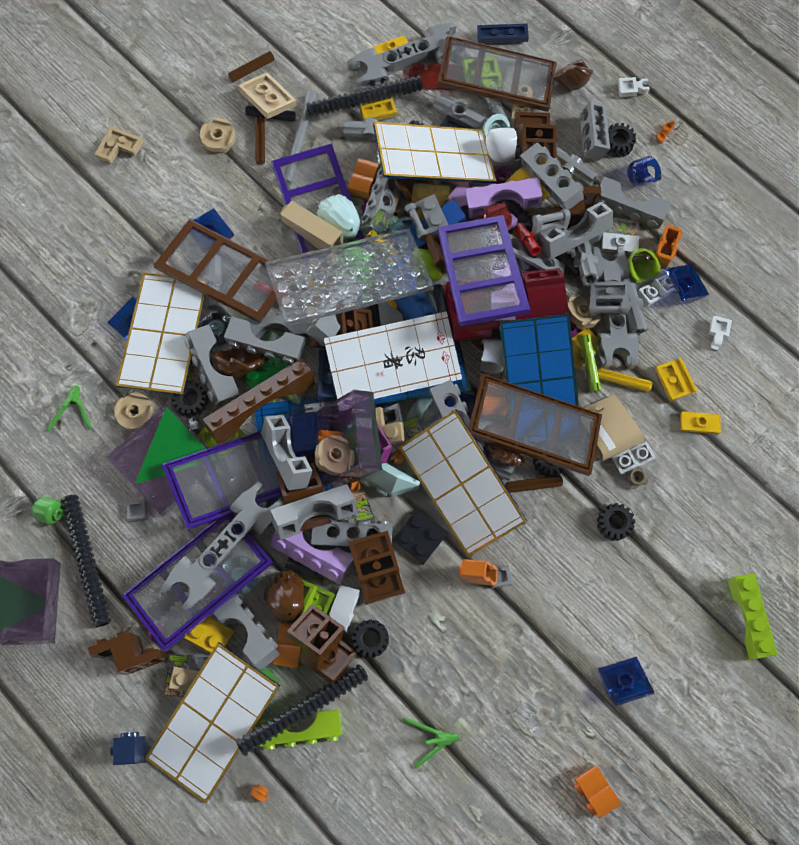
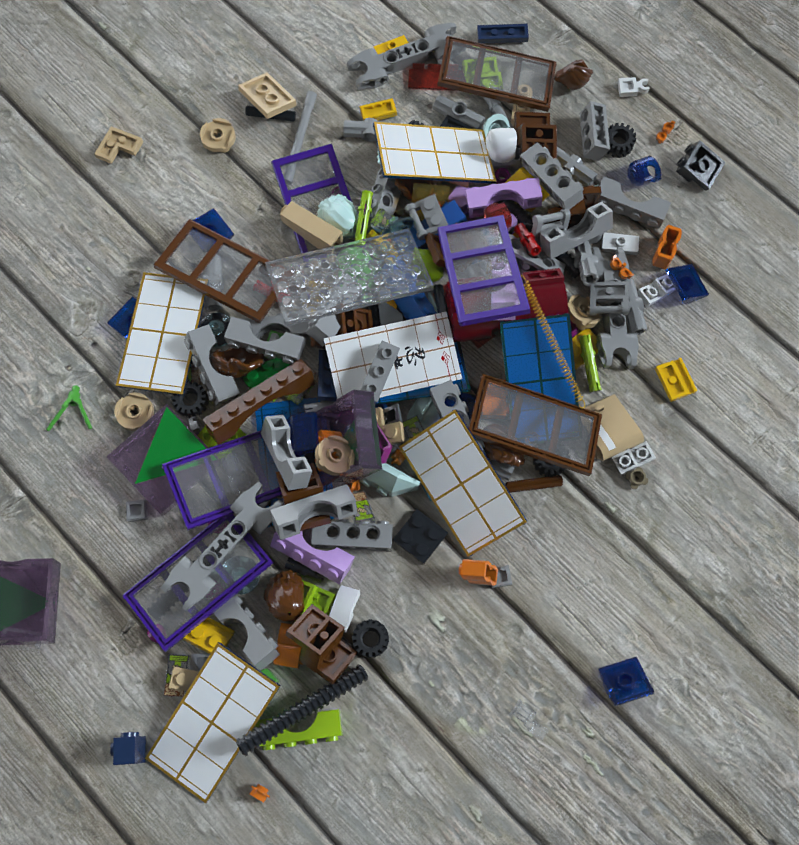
(47, 510): bright green head -> none
(85, 560): black piece -> none
(127, 652): reddish brown bracket -> none
(251, 66): reddish brown axle -> none
(259, 140): reddish brown axle -> none
(363, 178): orange brick -> none
(364, 96): black piece -> none
(365, 199): none -> lime pin
(377, 567): reddish brown bracket -> none
(380, 369): none -> light grey brick
(442, 739): bright green plant -> none
(492, 356): white piece -> none
(548, 334): none -> yellow piece
(597, 792): orange brick -> none
(607, 530): black tyre -> none
(616, 264): none -> orange piece
(625, 227): clear tile -> none
(625, 380): yellow axle -> none
(643, 265): lime piece -> none
(700, 165): none -> black plate
(700, 423): yellow plate -> none
(720, 330): white plate -> none
(758, 636): lime arch -> none

